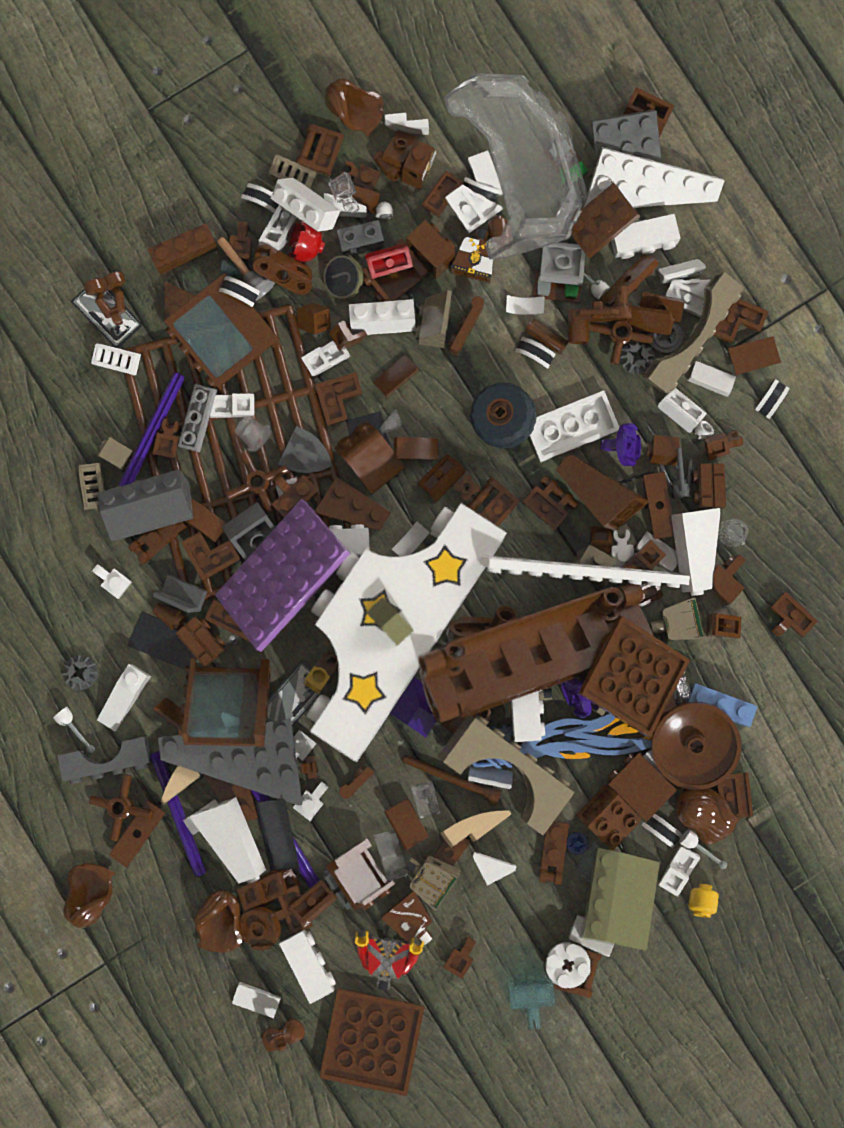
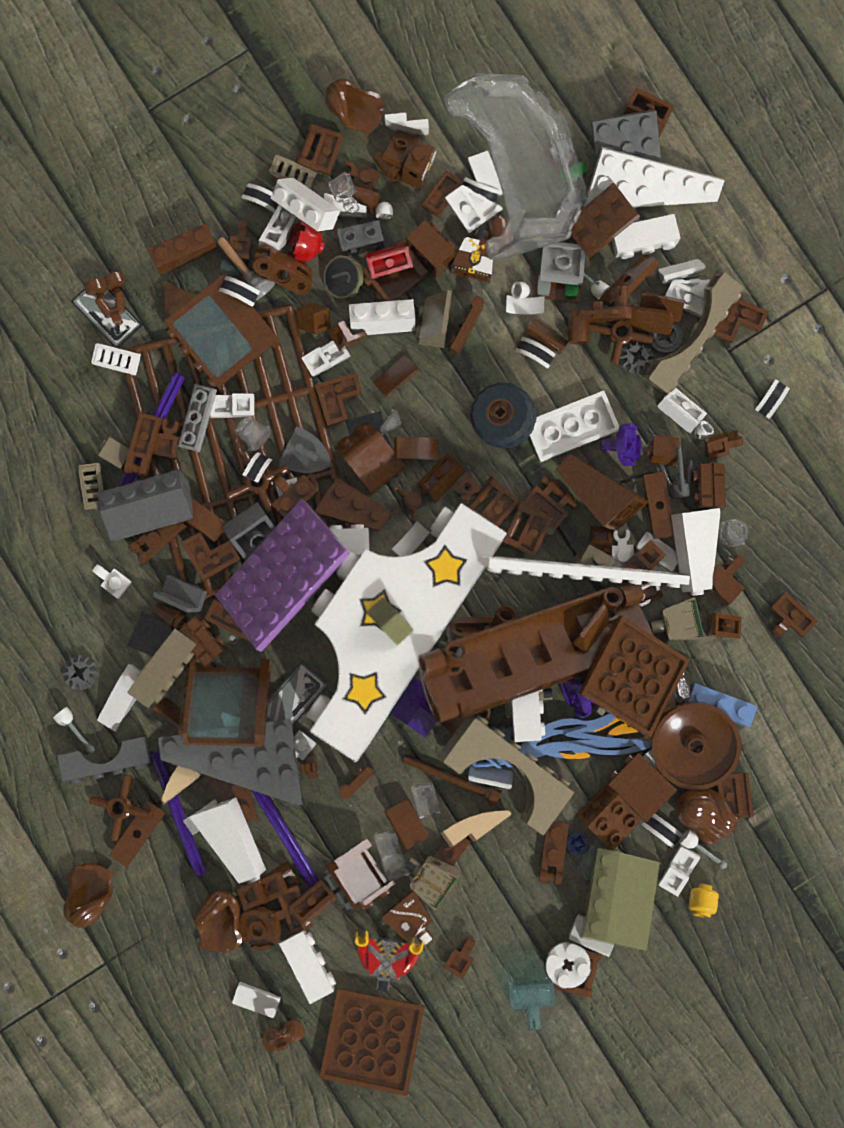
(143, 444): none -> reddish brown plate
(161, 668): none -> dark tan brick
(257, 467): none -> sticker
(277, 835): black sticker -> none
(311, 802): white plate -> none
(322, 672): leg -> none
(412, 499): none -> reddish brown plant
(492, 868): white slope -> none
(520, 290): none -> white hinge
(533, 531): none -> reddish brown plate
(592, 629): none -> reddish brown slope
(712, 378): white slope -> none
(754, 355): reddish brown piece -> none

